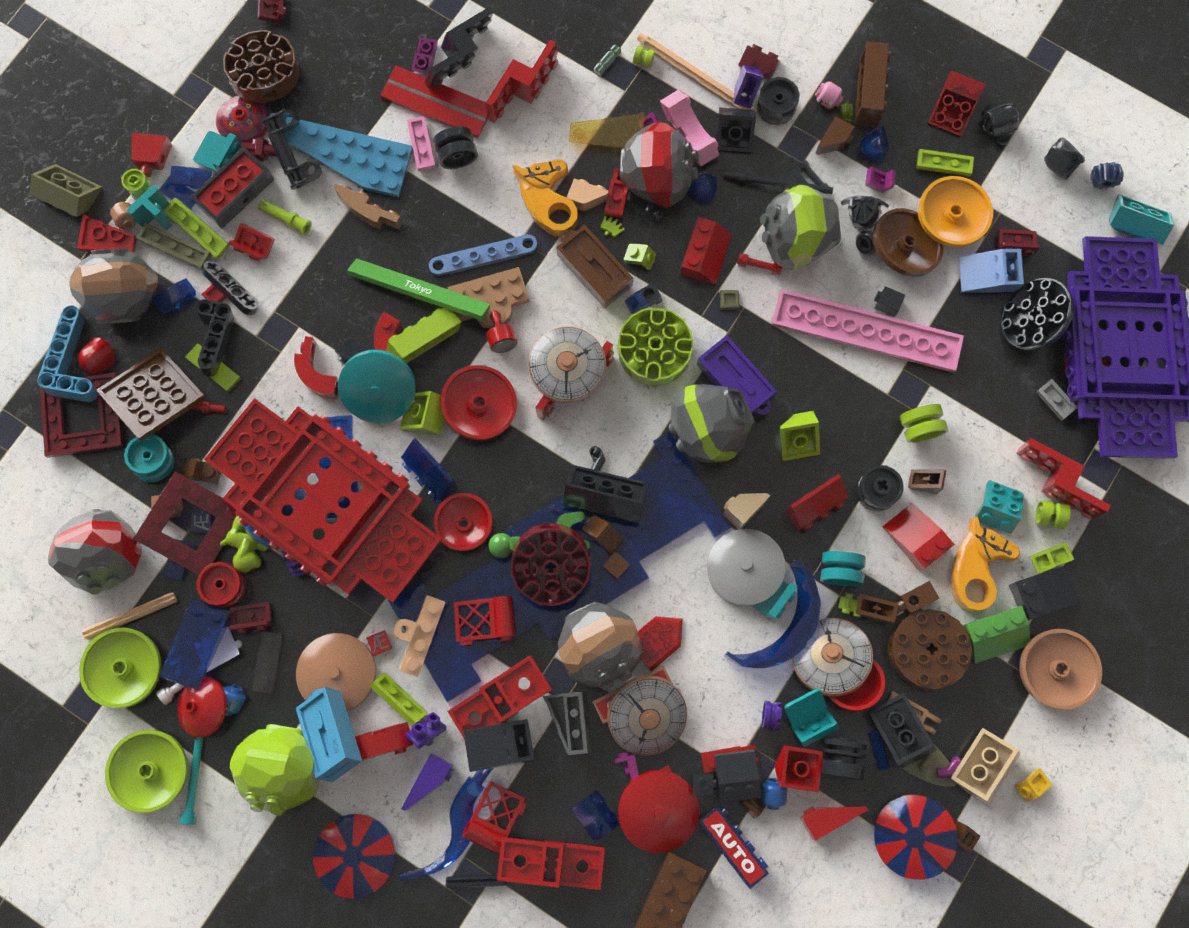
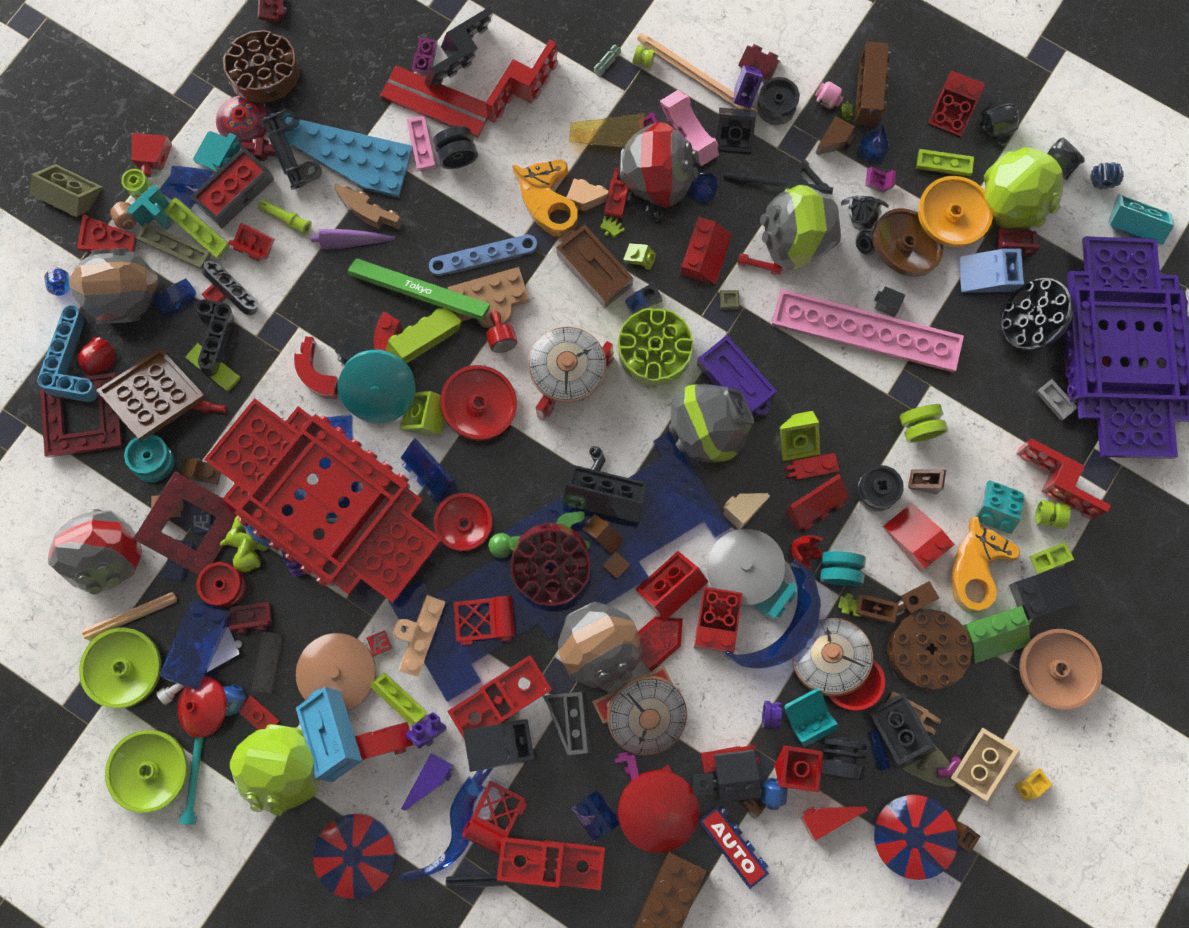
(57, 281): none -> clear blue head
(257, 714): none -> red plate
(348, 238): none -> medium lavender piece
(672, 585): none -> red slope
(718, 620): none -> red slope
(805, 549): none -> red piece
(813, 467): none -> red hinge
(1023, 188): none -> lime rock

